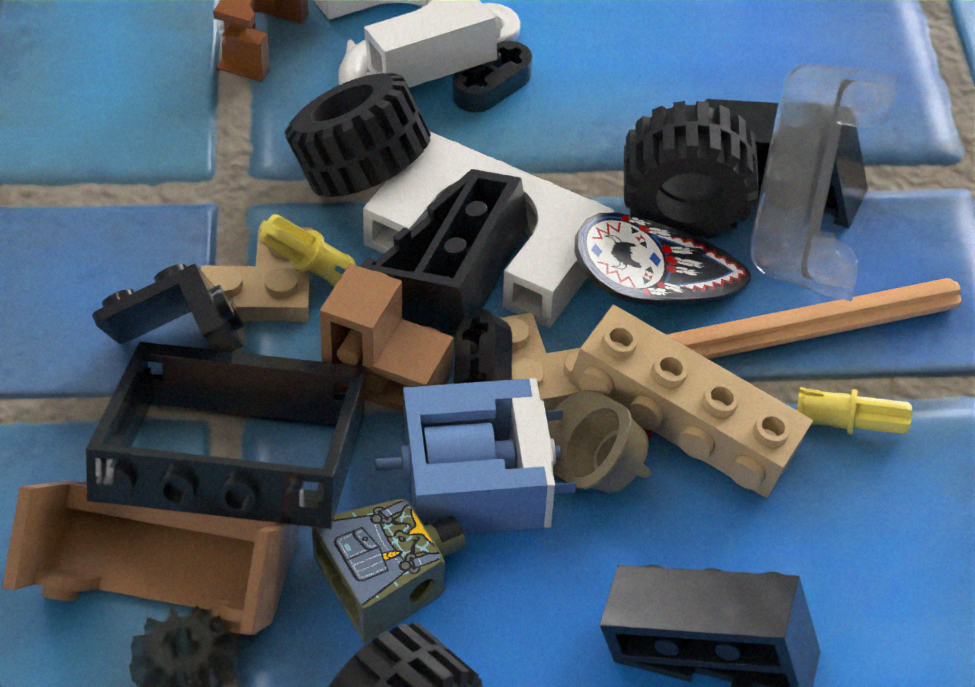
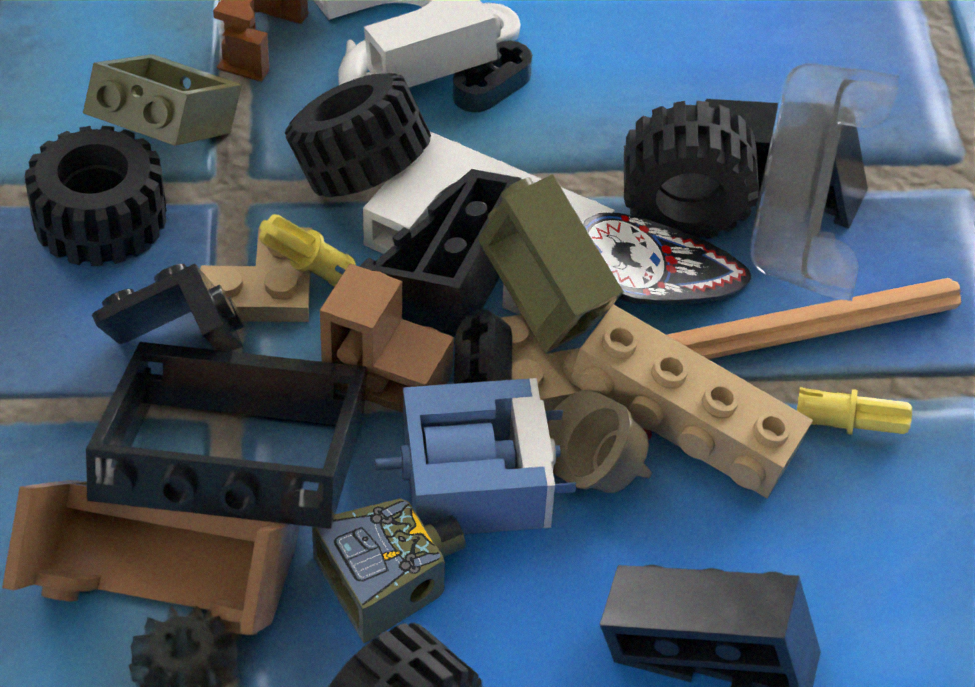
(96, 195): none -> black tyre
(151, 99): none -> olive window
(548, 262): none -> olive window

